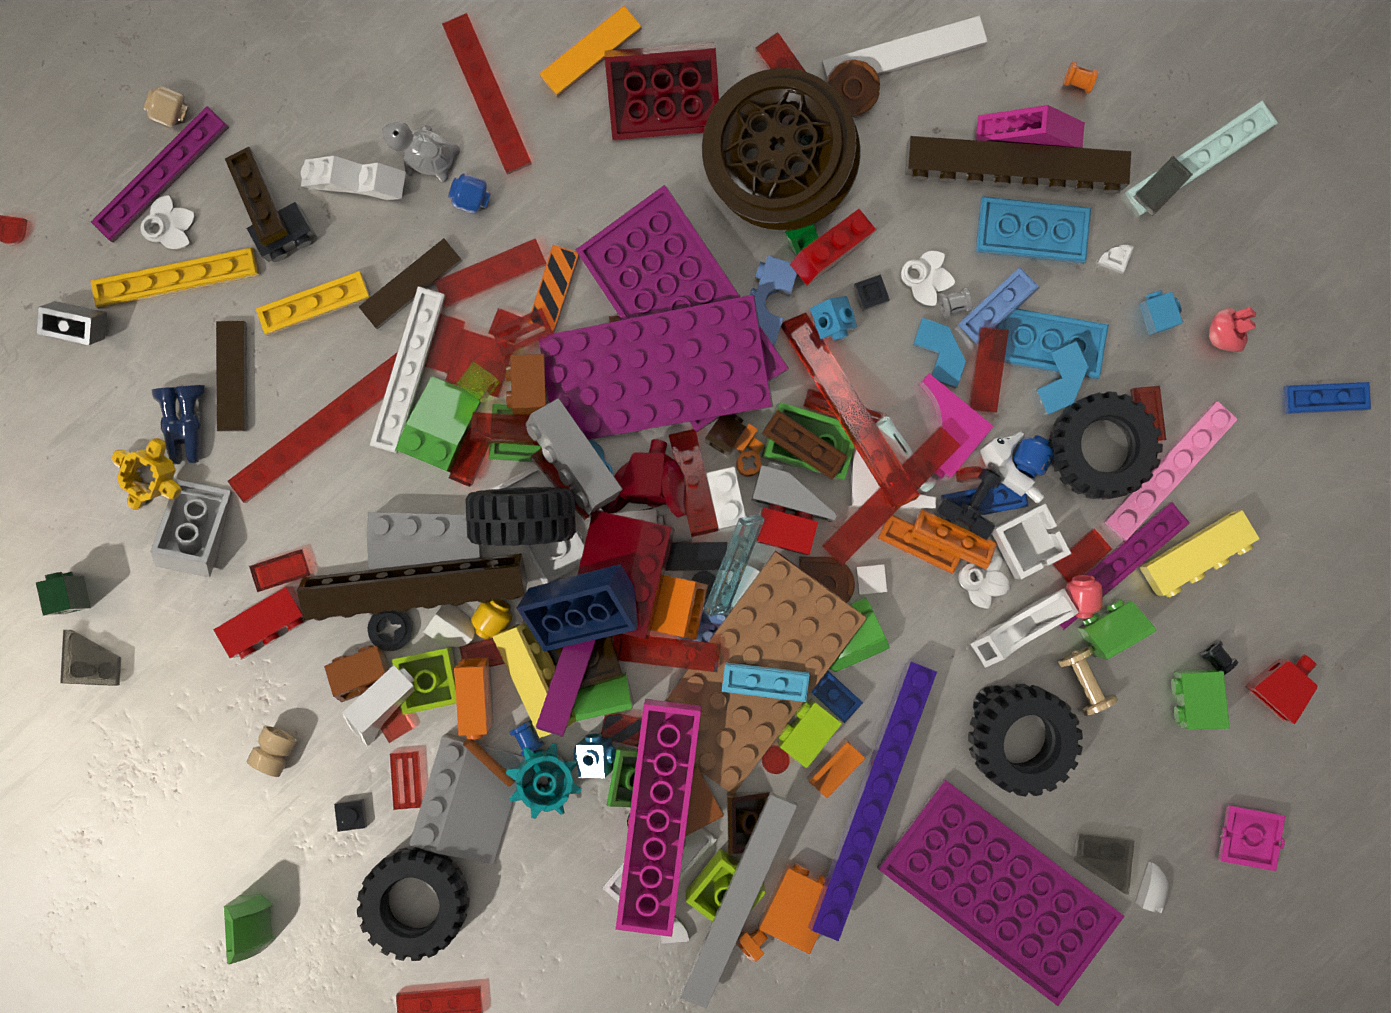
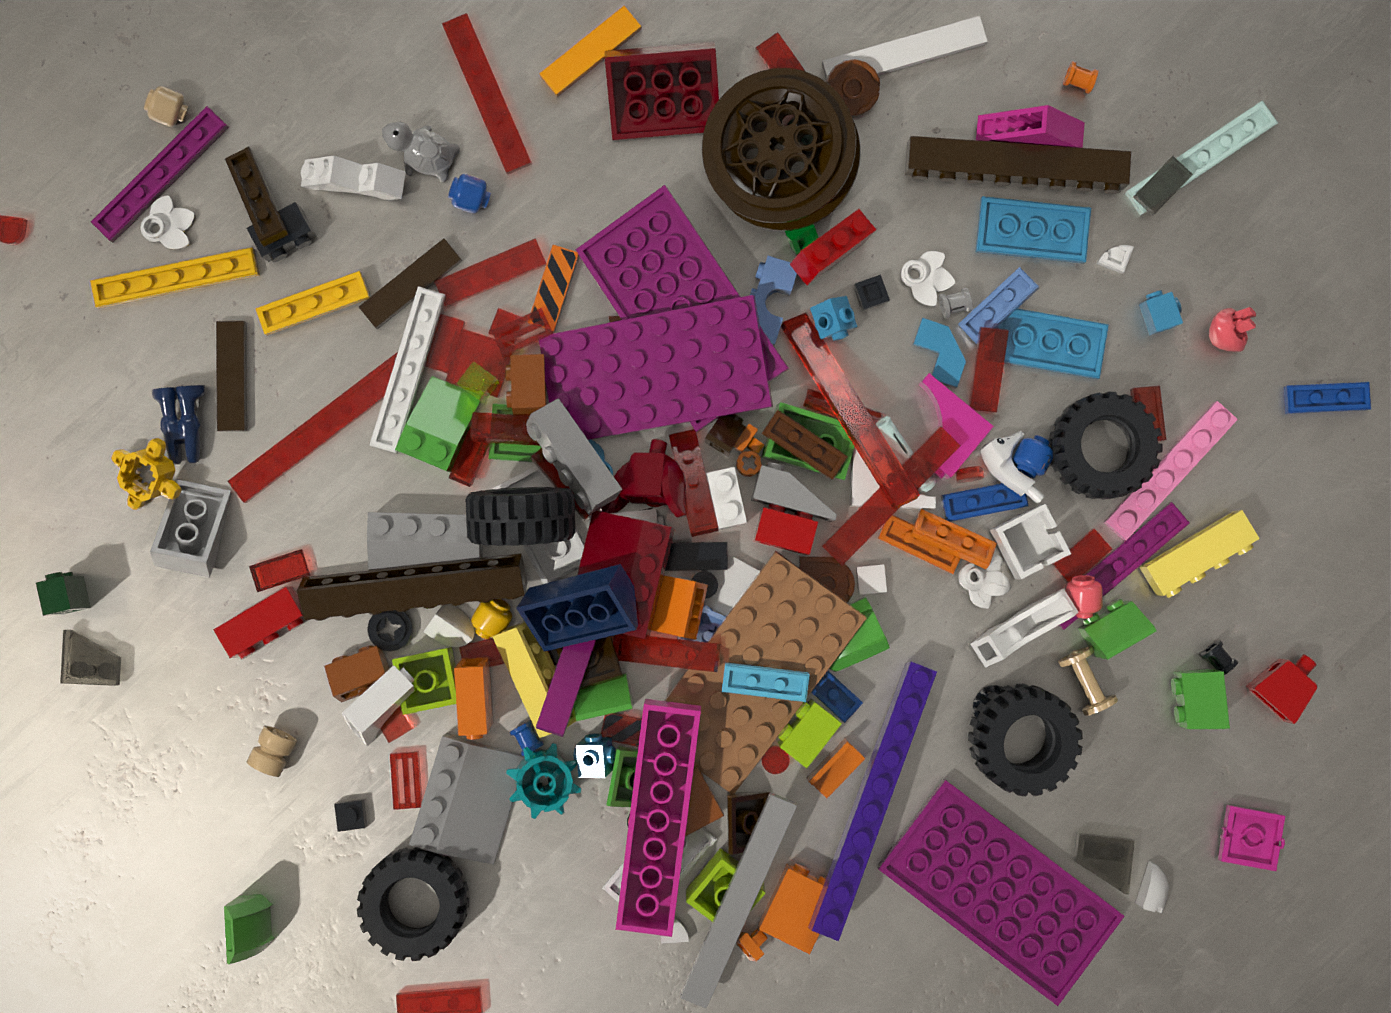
(71, 323): dark grey brick -> none
(482, 755): dark orange piece -> none
(733, 564): clear light blue tile -> none
(969, 511): black bar -> none
(1072, 368): dark azure tile -> none

